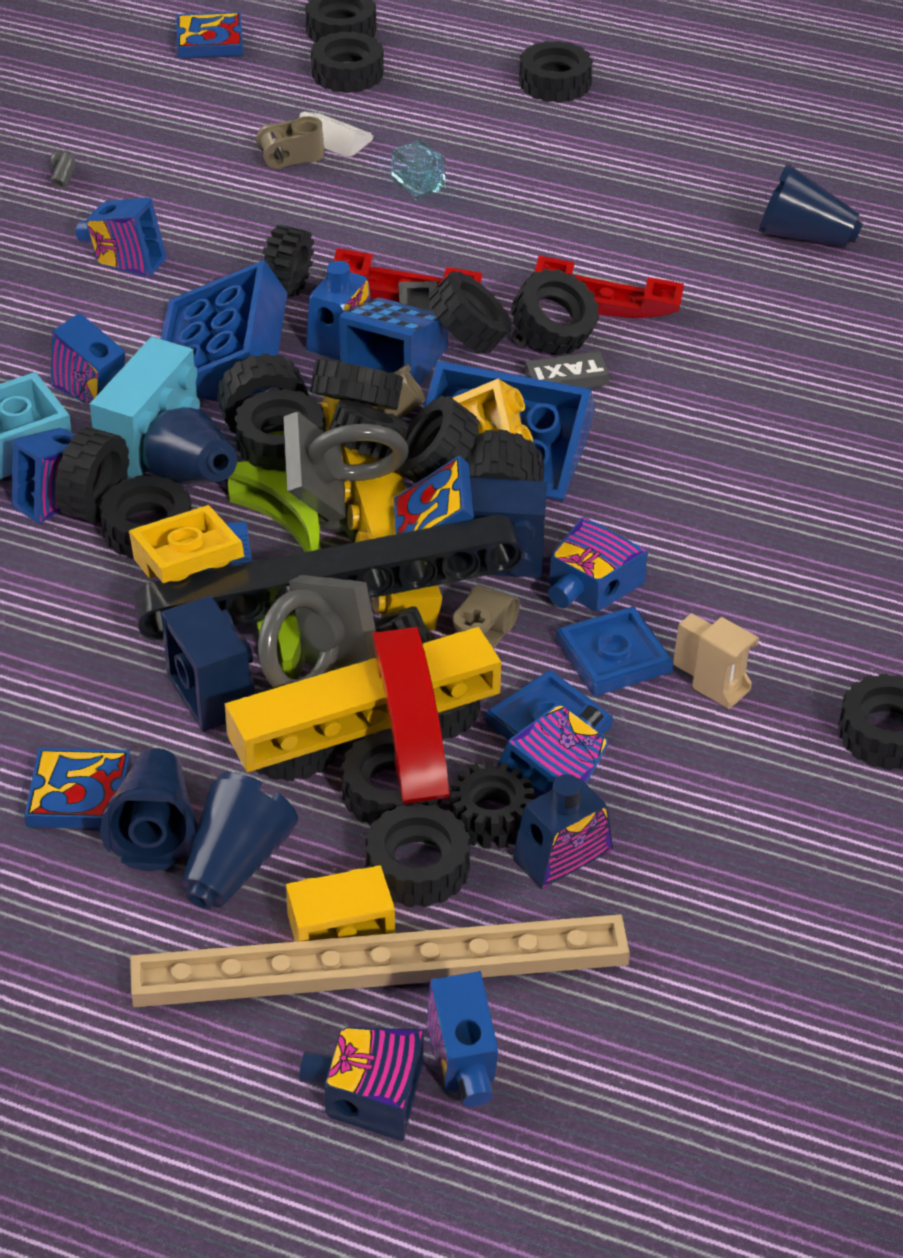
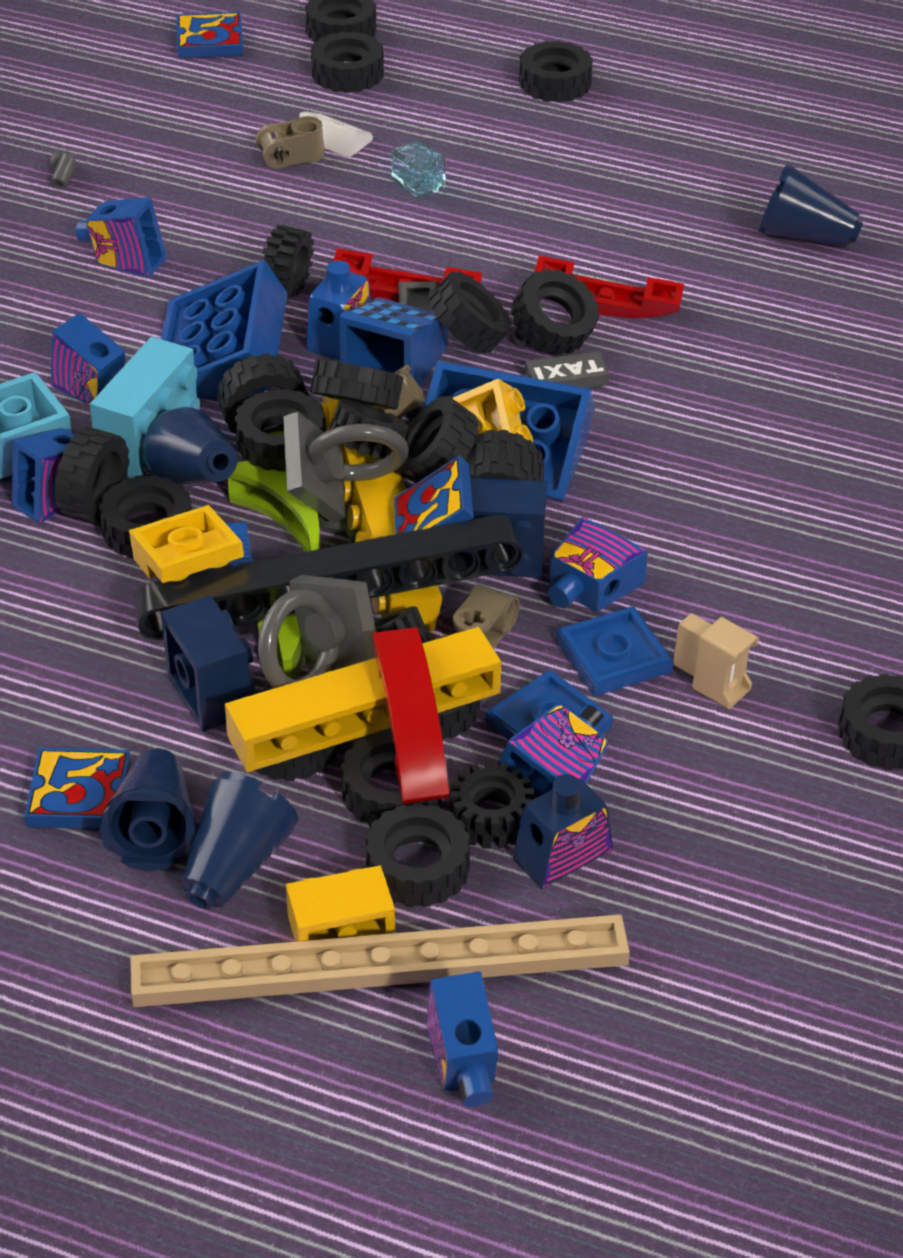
(369, 1077): dark blue torso -> none

